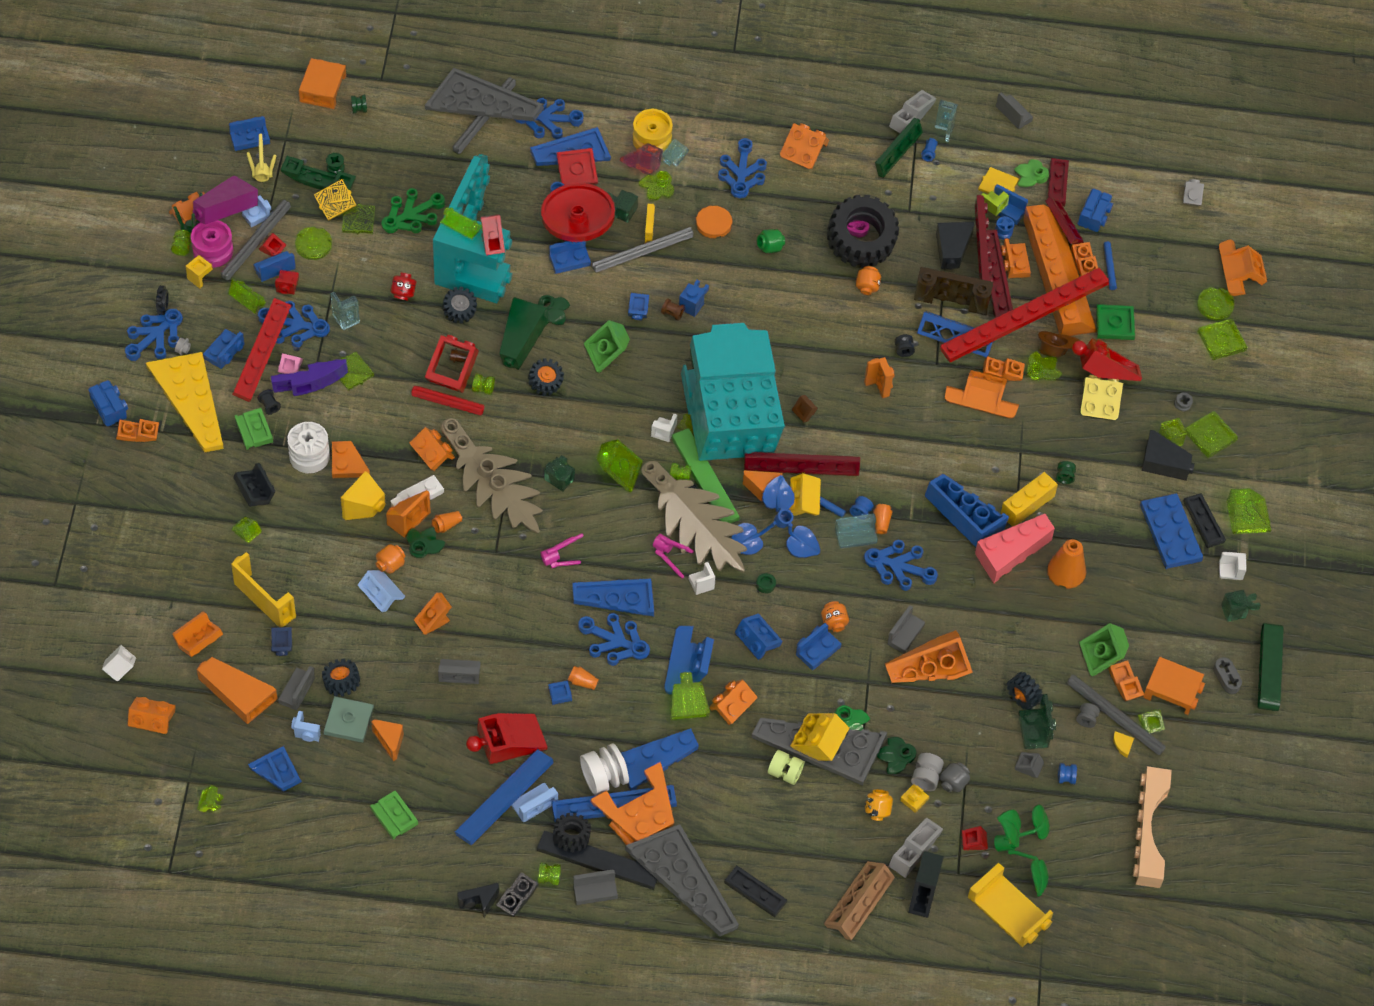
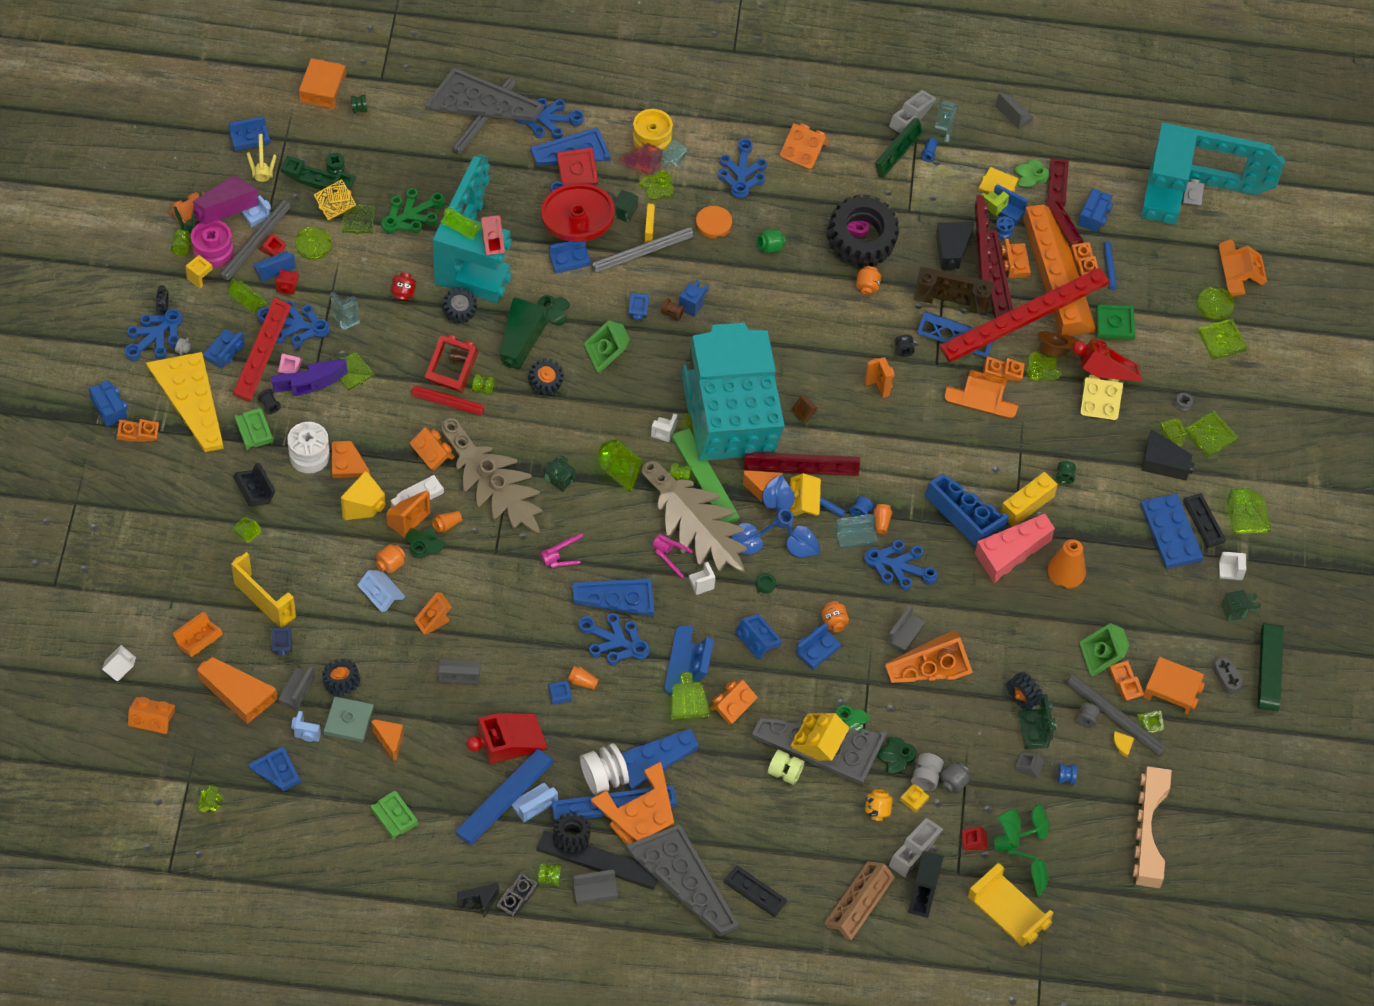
(1173, 168): none -> teal bracket

